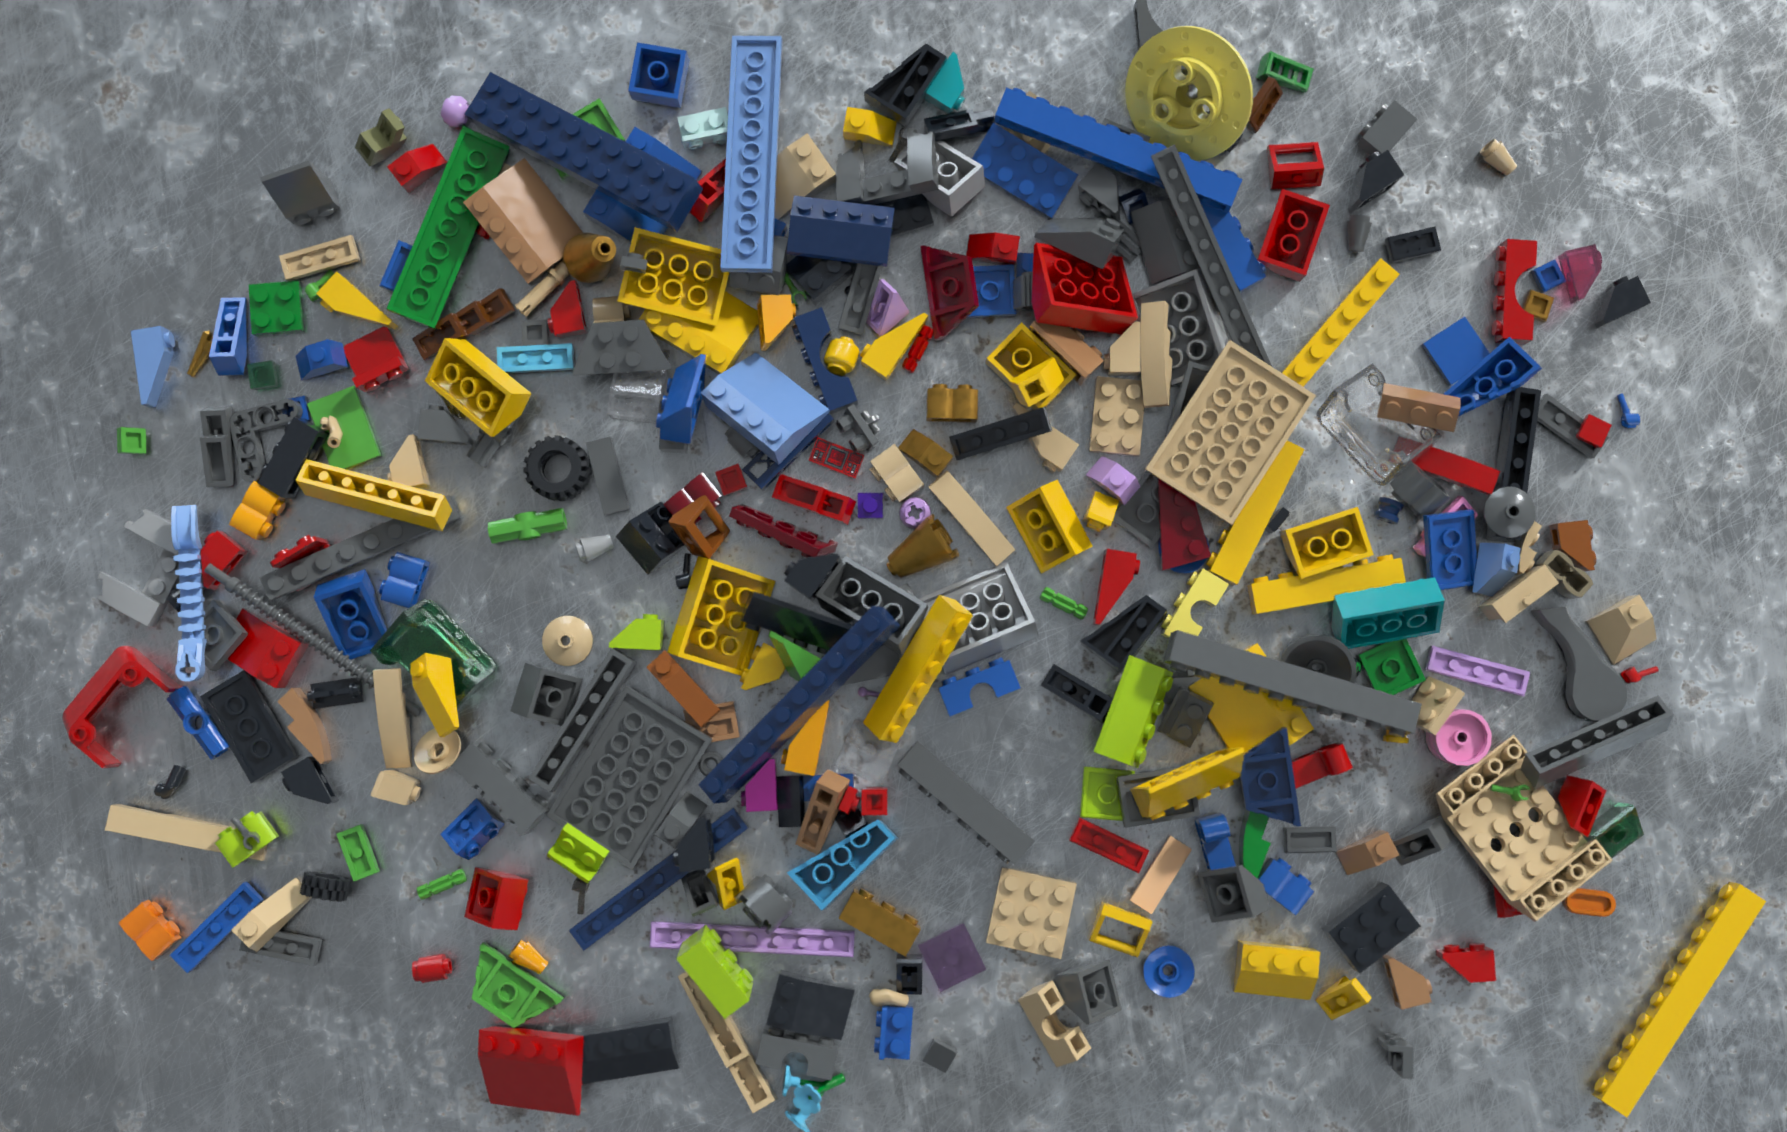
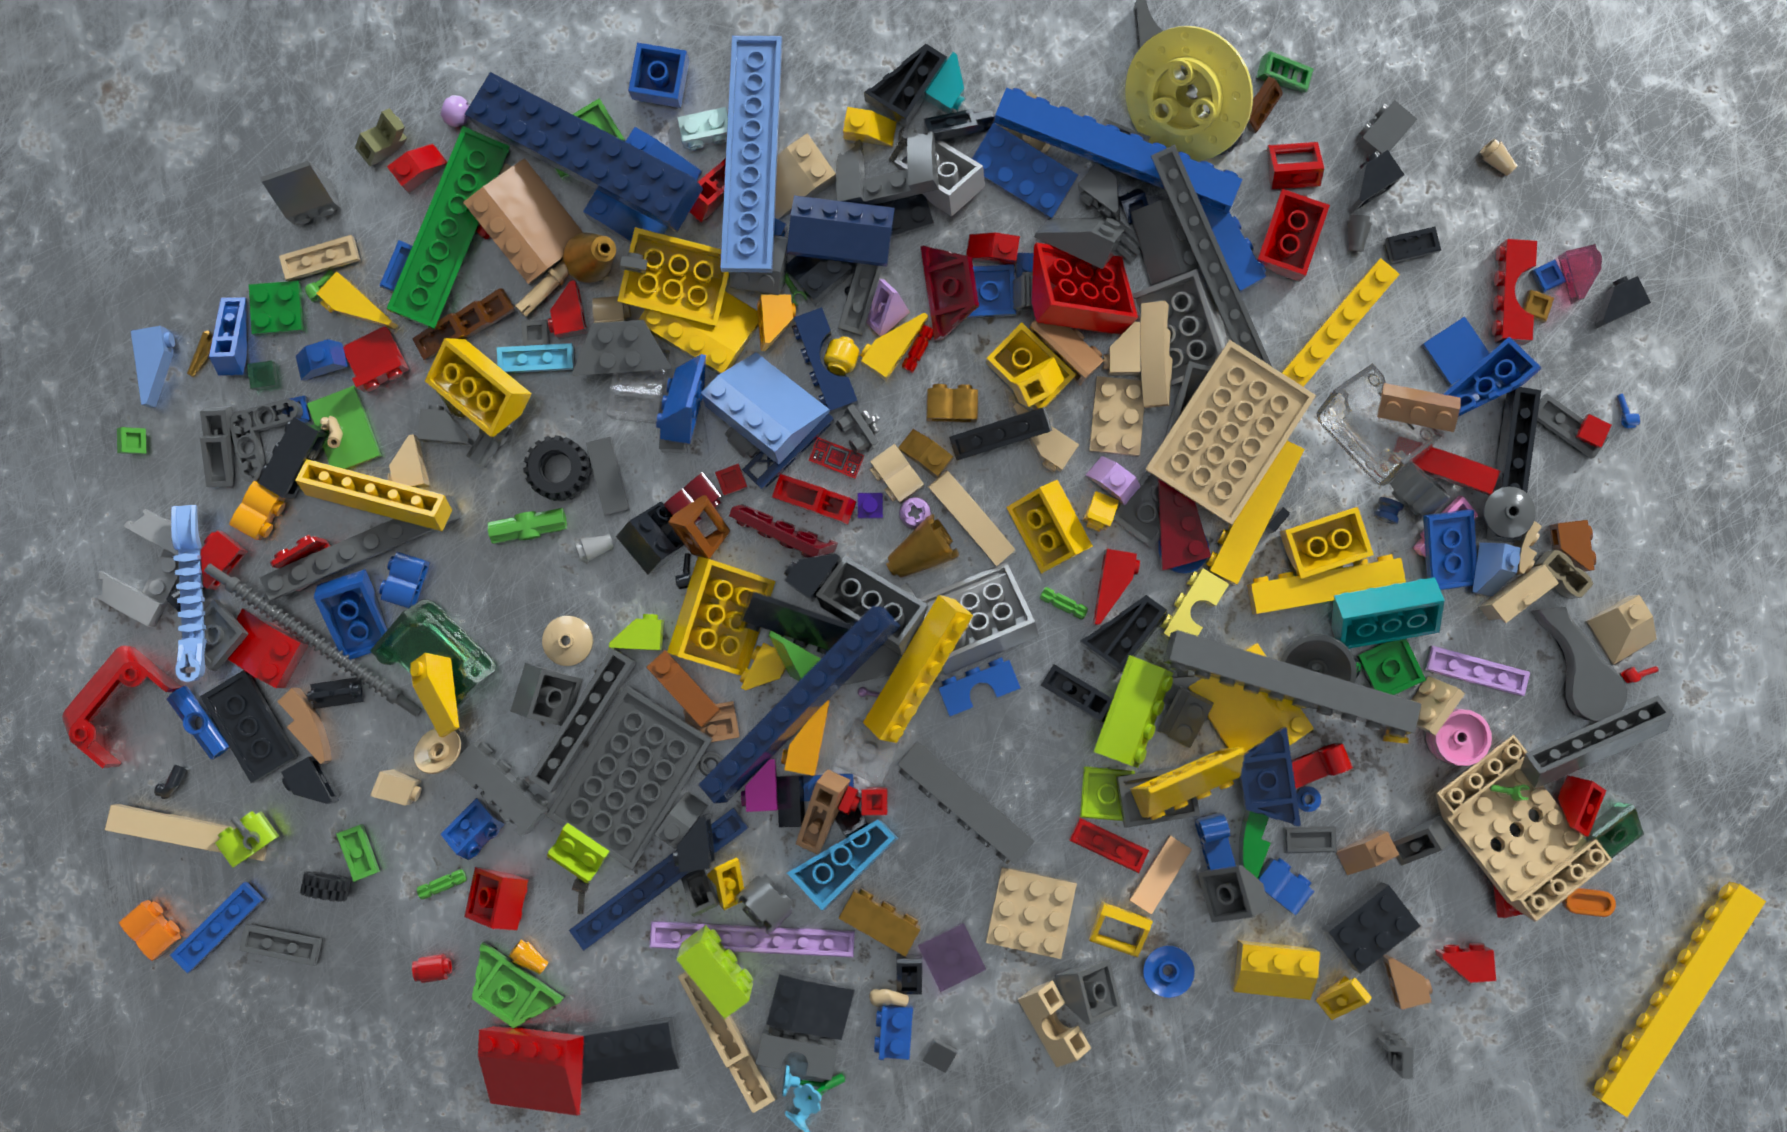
(270, 915): tan slope -> none
(392, 718): tan slope -> none
(1301, 793): none -> blue plate

